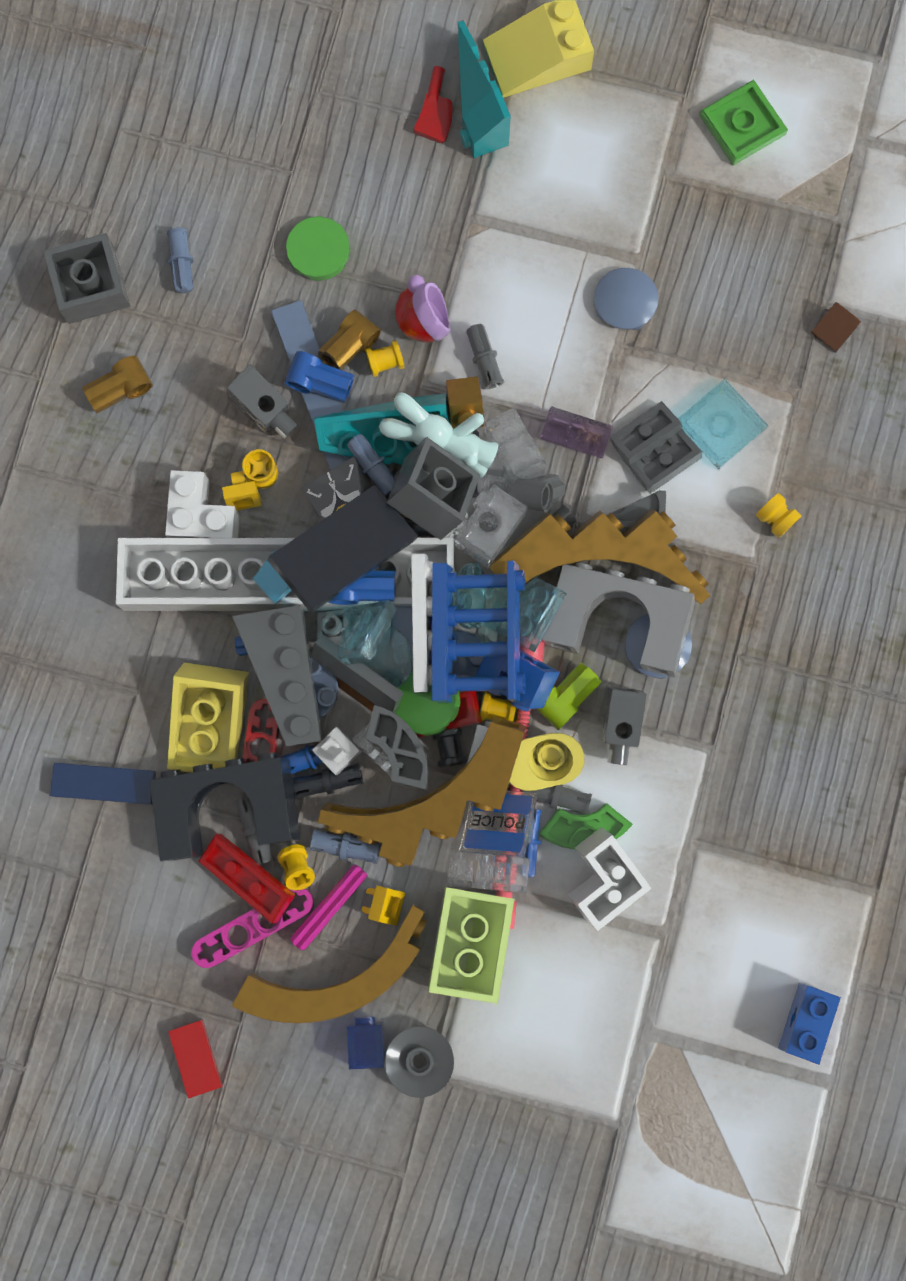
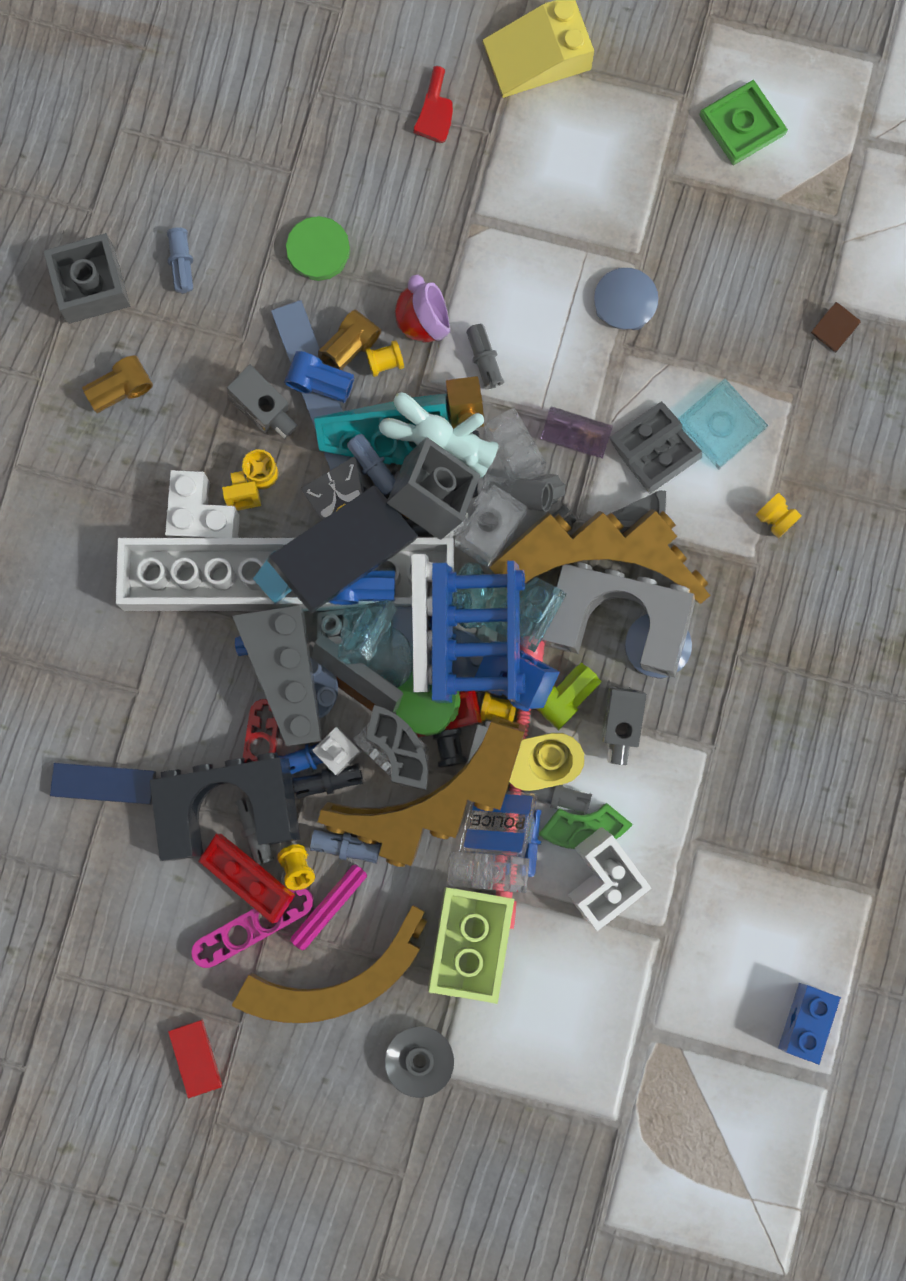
(206, 716): light yellow slope -> none
(366, 1043): clear blue brick -> none
(385, 905): yellow tile -> none
(482, 104): teal wedge -> none

